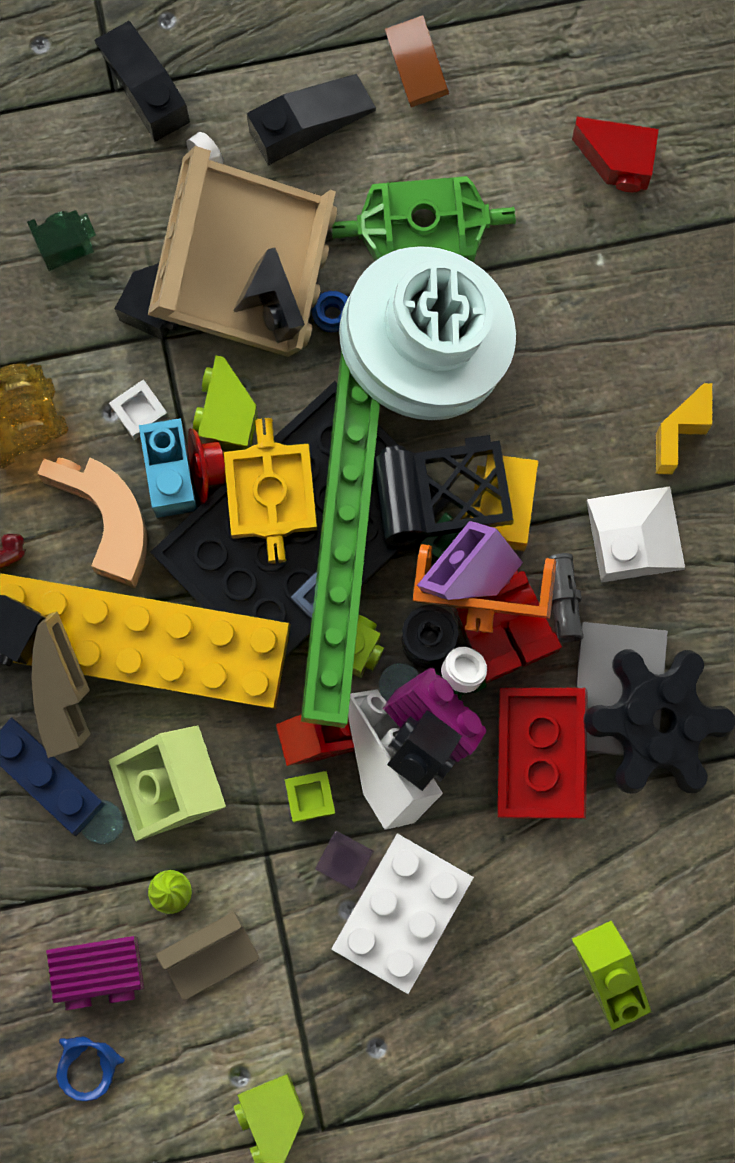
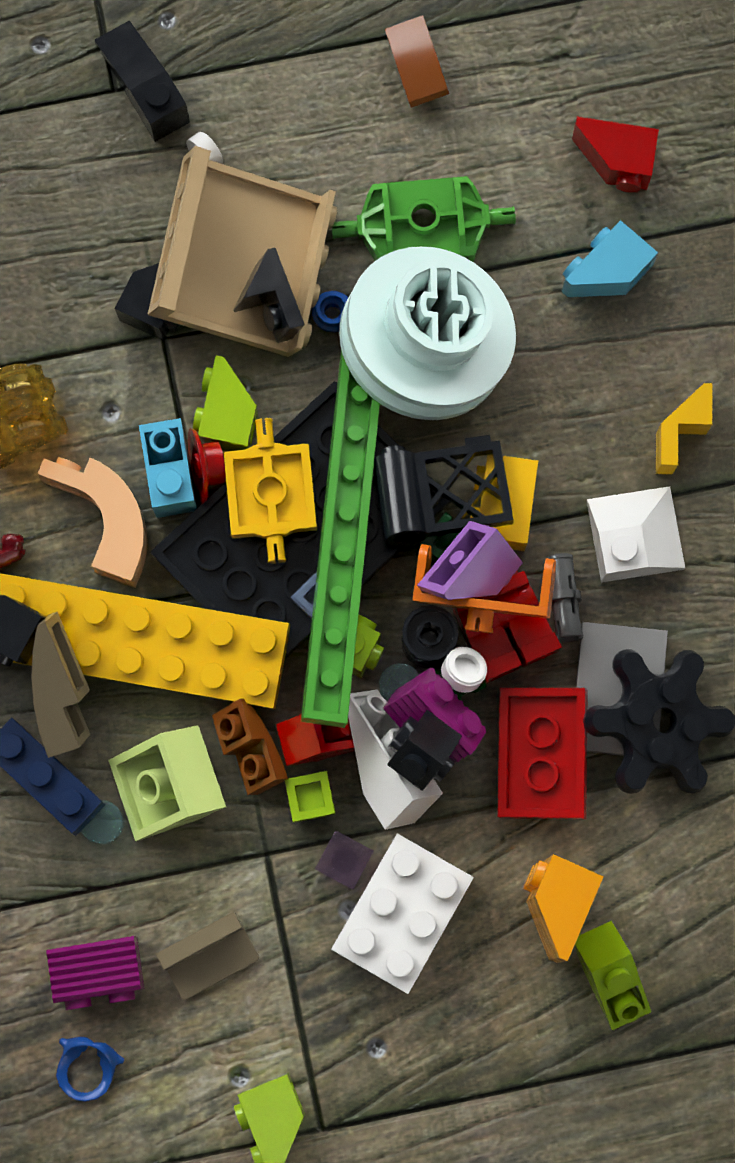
(63, 237): clear green brick -> none
(137, 408): white plate -> none
(170, 892): lime plate -> none
(245, 735): none -> dark orange slope
(307, 116): black slope -> none
(560, 903): none -> light orange slope
(612, 266): none -> medium azure slope

